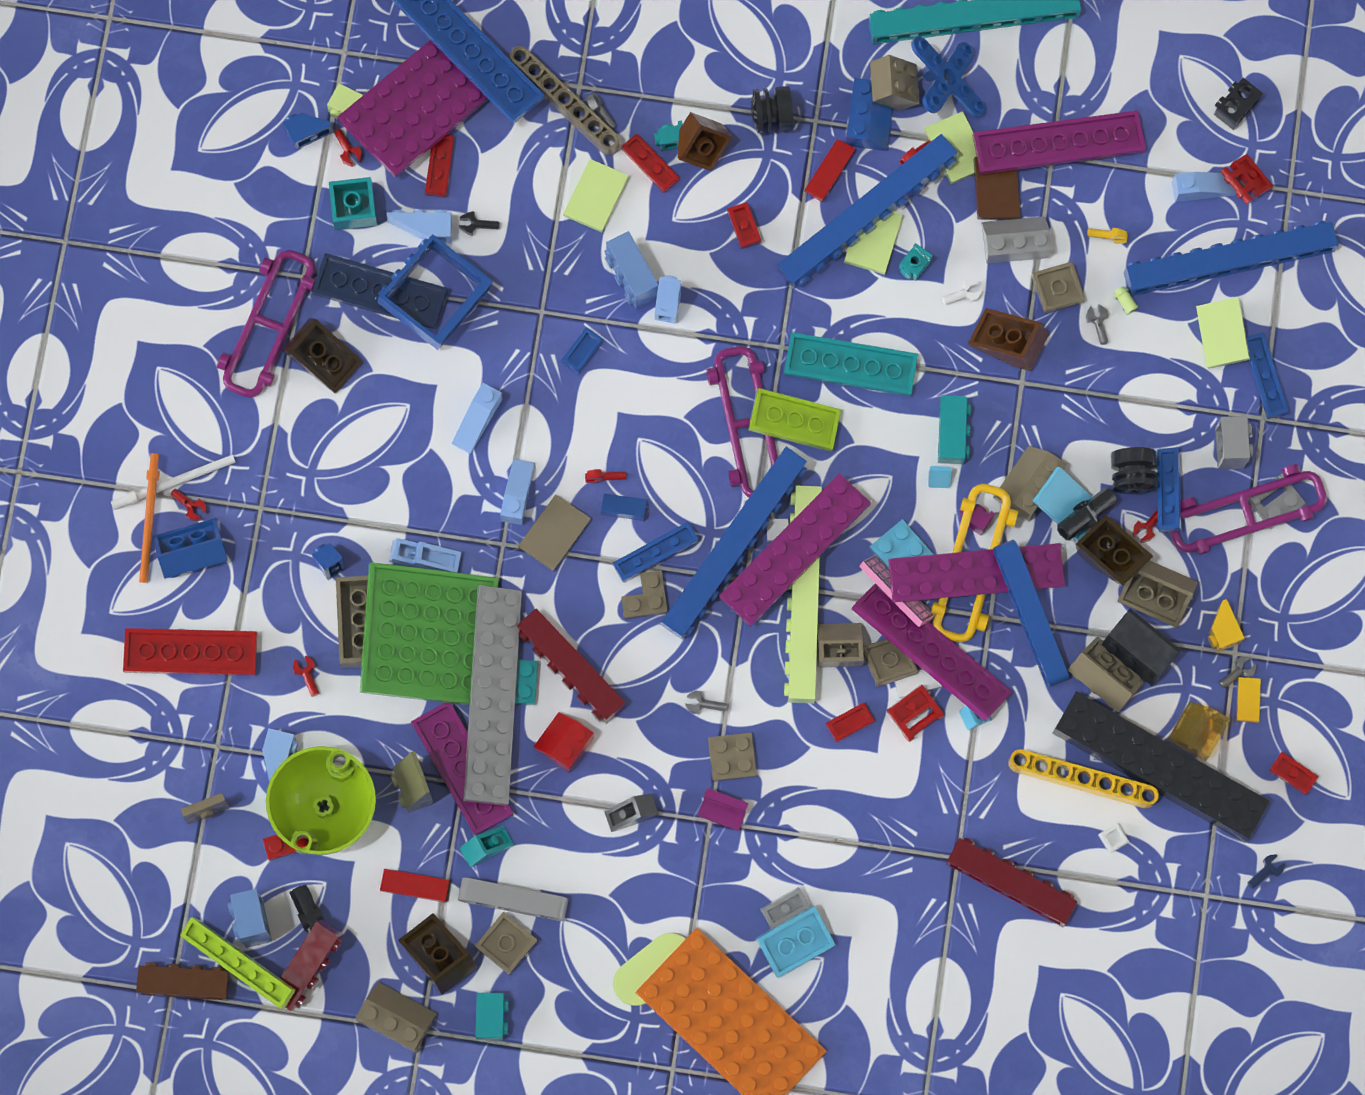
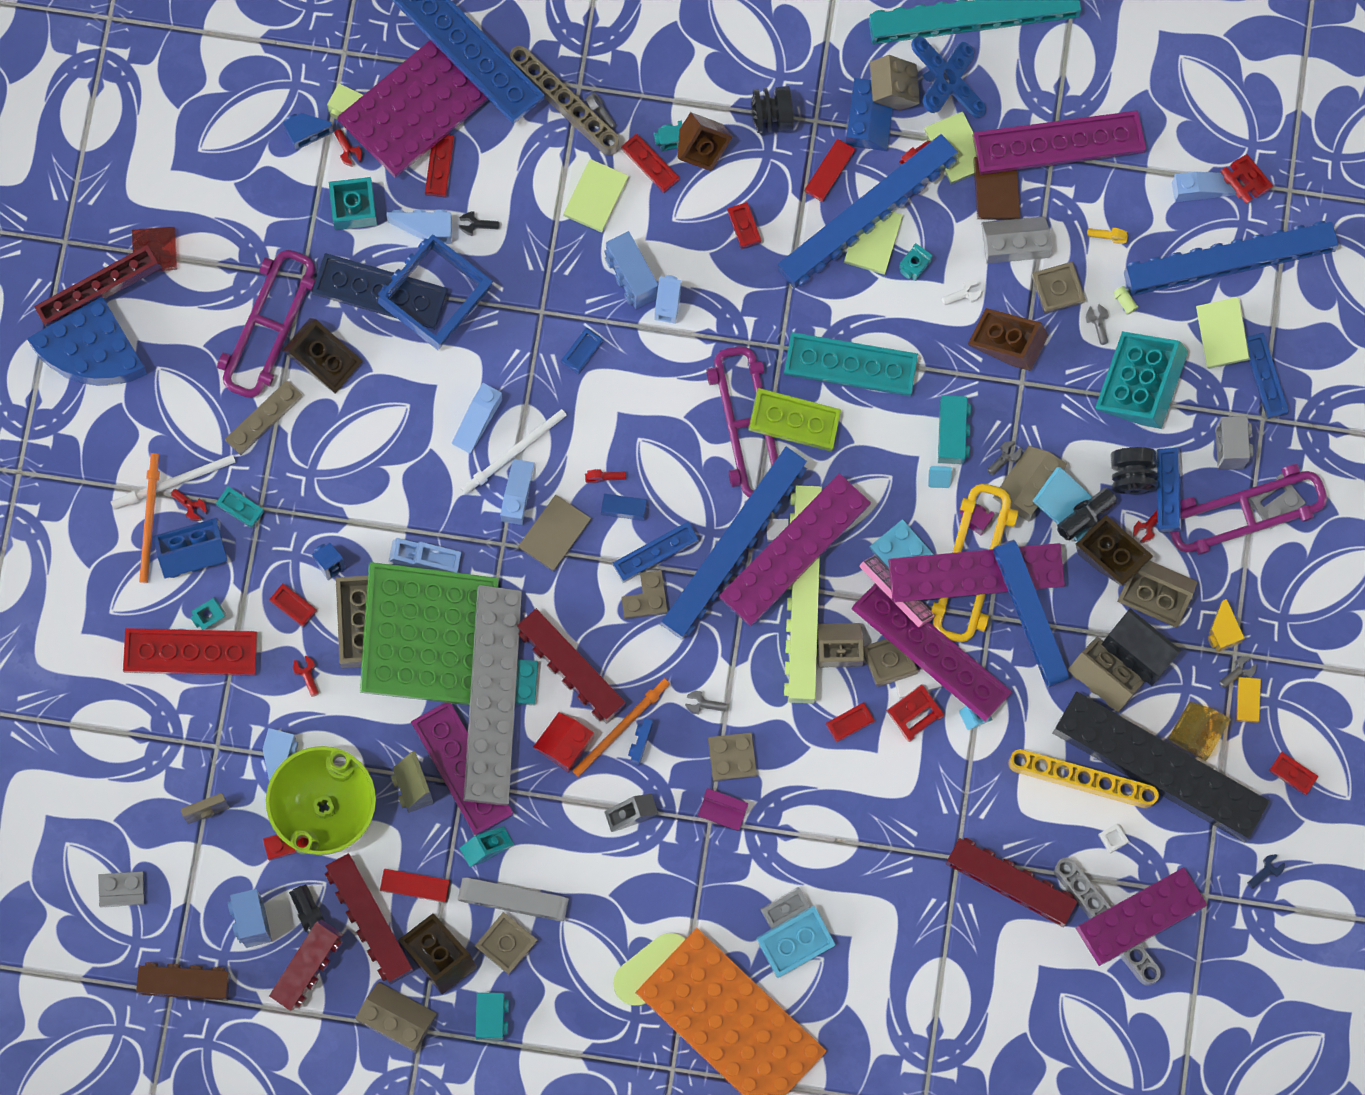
(89, 347): none -> blue brick
(100, 284): none -> dark red brick
(121, 889): none -> light grey plate
(162, 242): none -> clear red plate
(216, 610): none -> teal brick
(237, 962): lime plate -> none
(239, 507): none -> teal plate
(263, 417): none -> dark tan plate
(293, 605): none -> red tile
(369, 919): none -> dark red brick
(481, 477): none -> white bar
(636, 750): none -> blue plate
(650, 697): none -> orange bar
(1004, 457): none -> flat silver bar
(1091, 893): none -> light grey beam
(1141, 916): none -> magenta plate
(1142, 379): none -> teal slope
(1241, 105): black brick -> none

